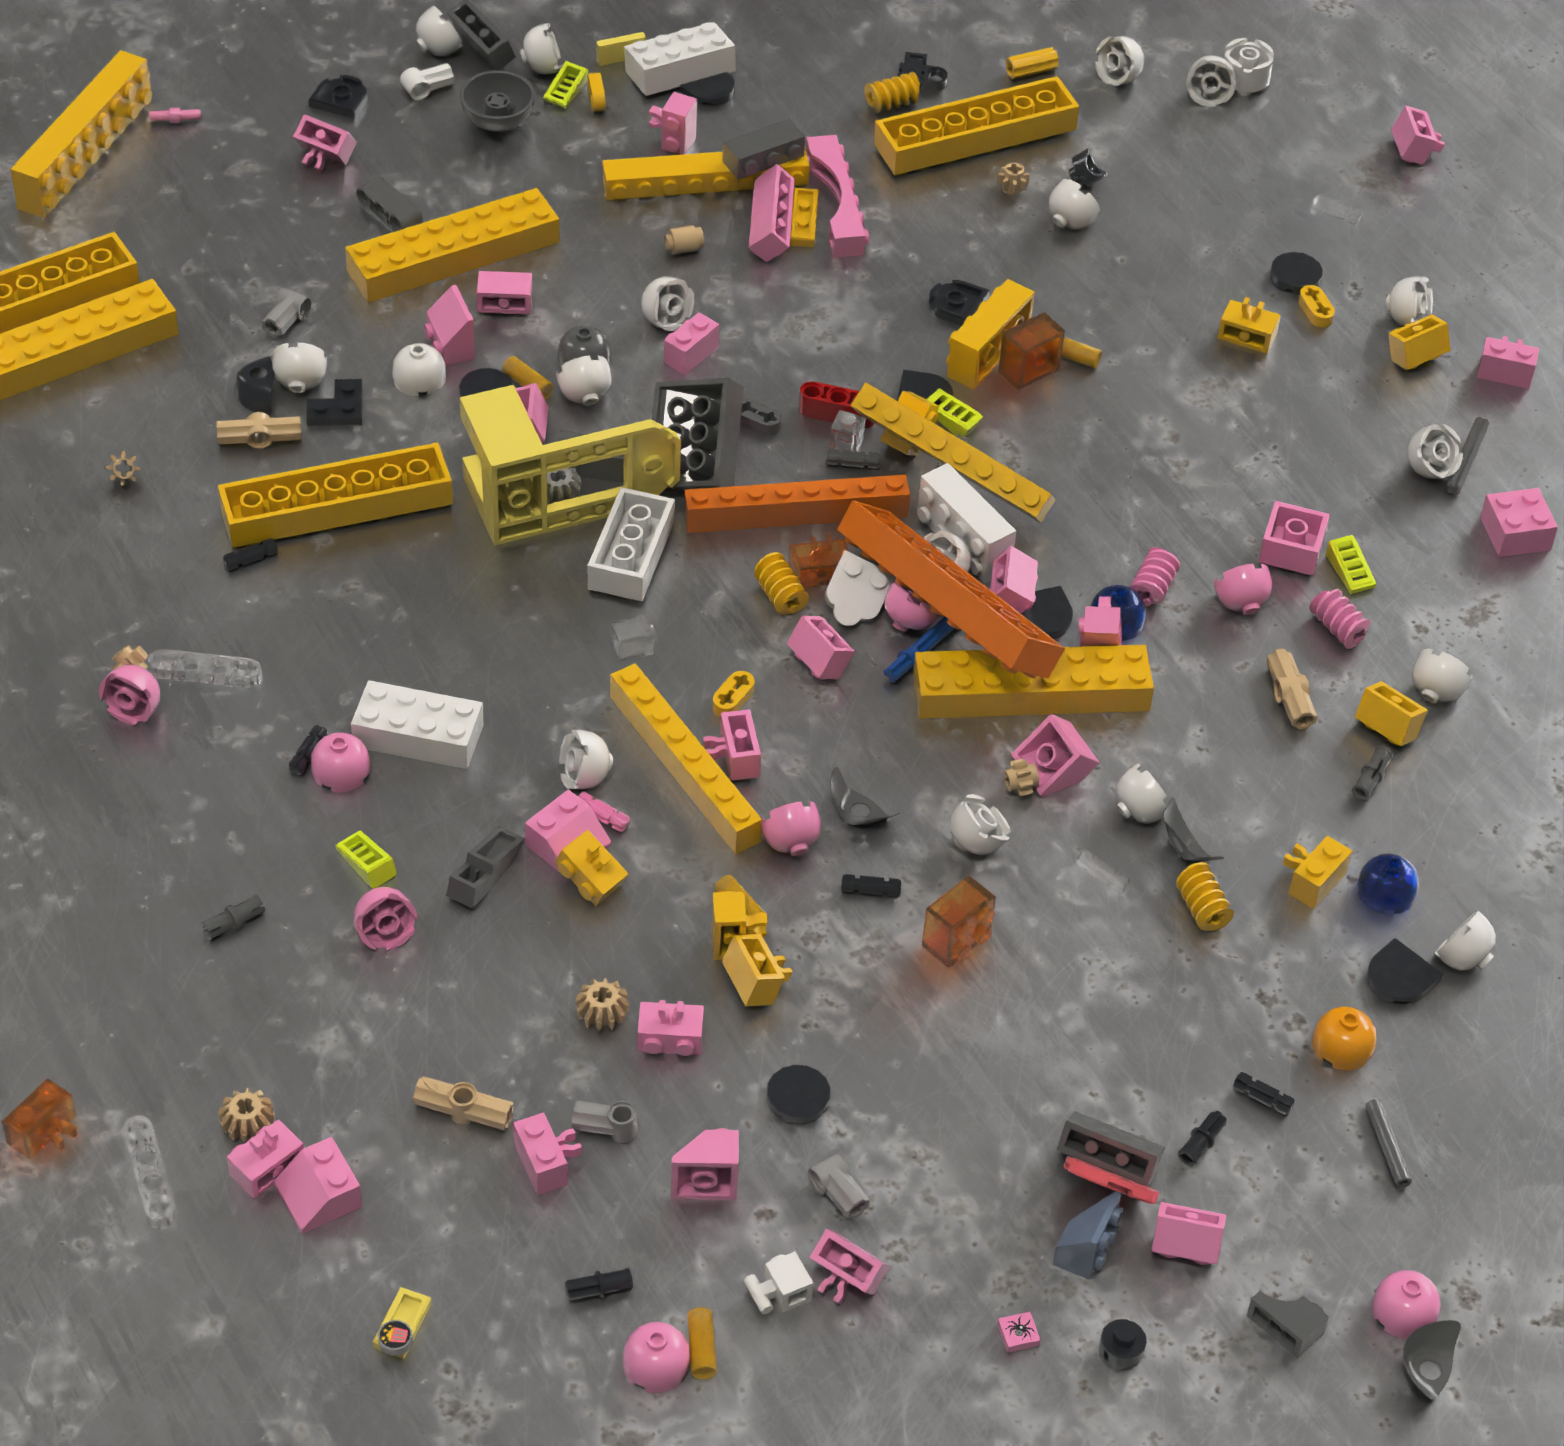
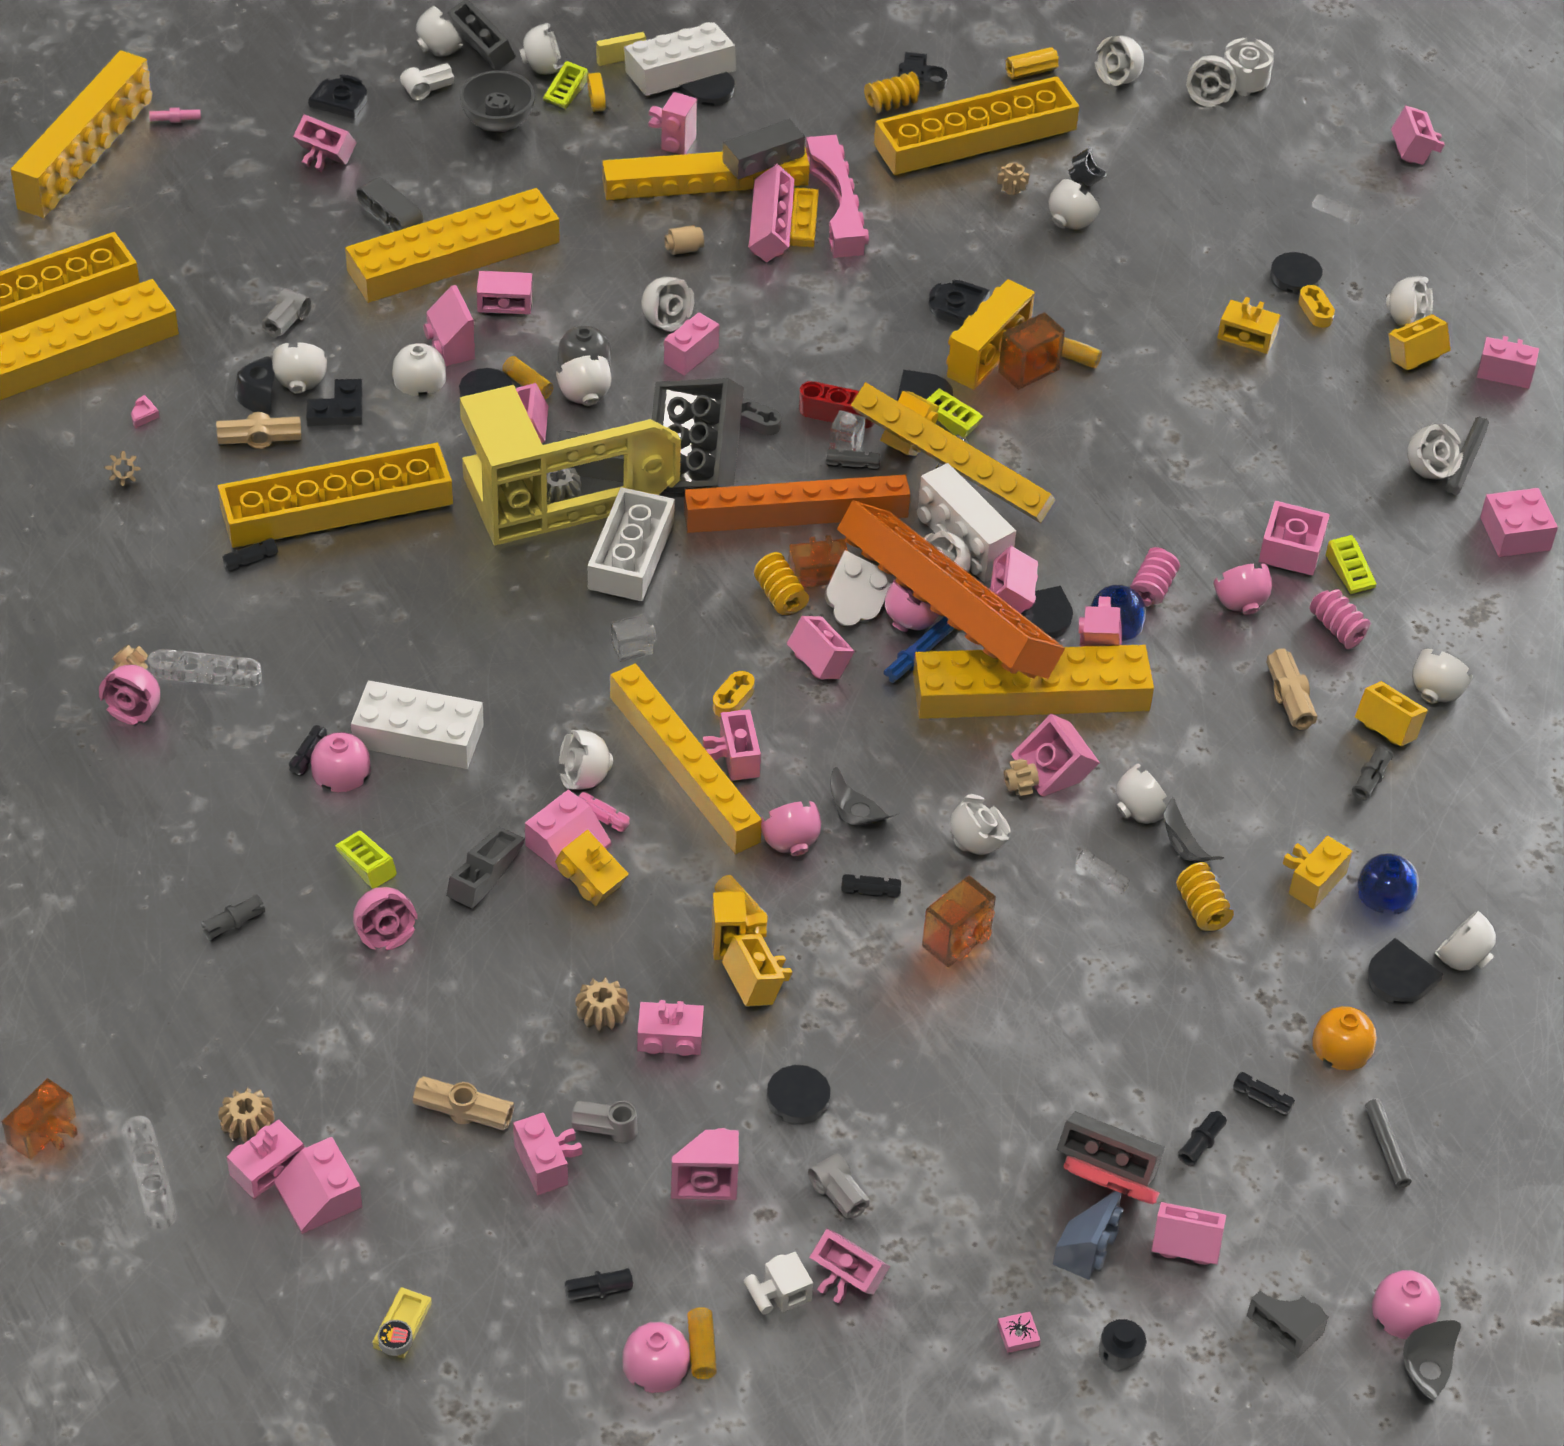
(143, 412): none -> bright pink tile

